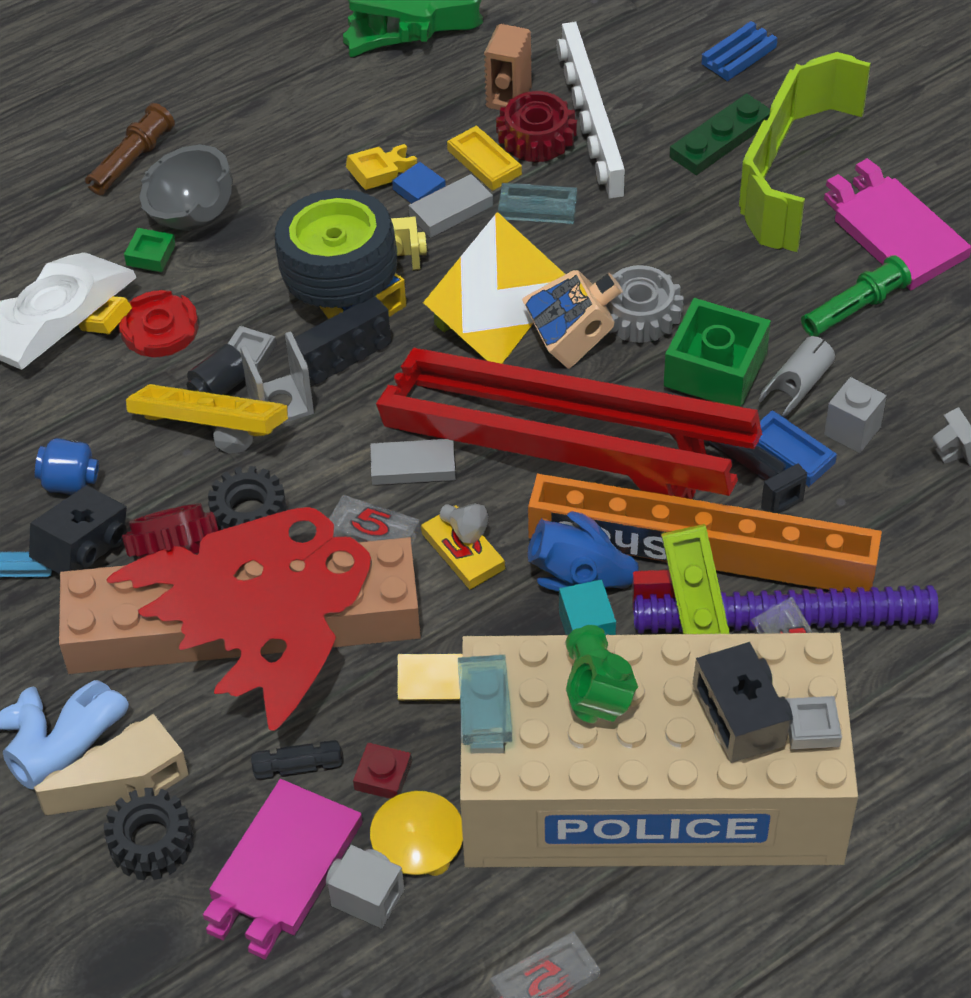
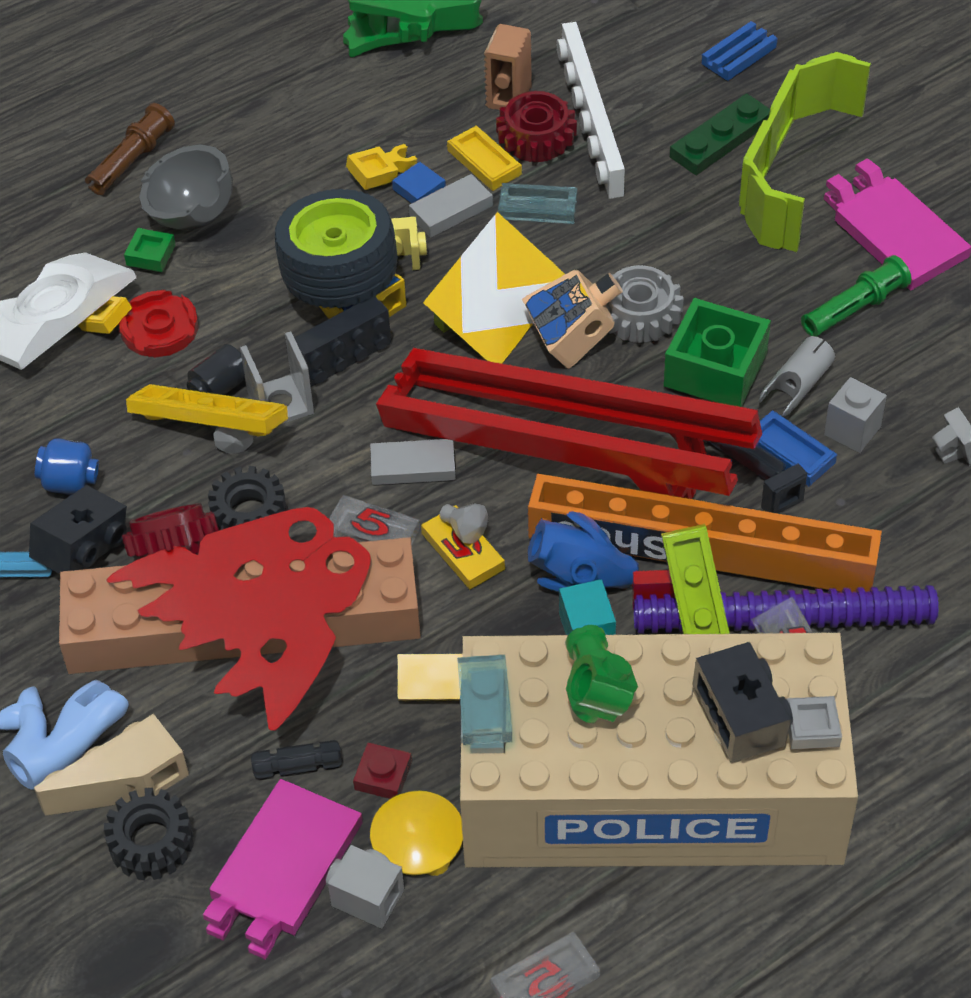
(258, 343): light grey tile -> none

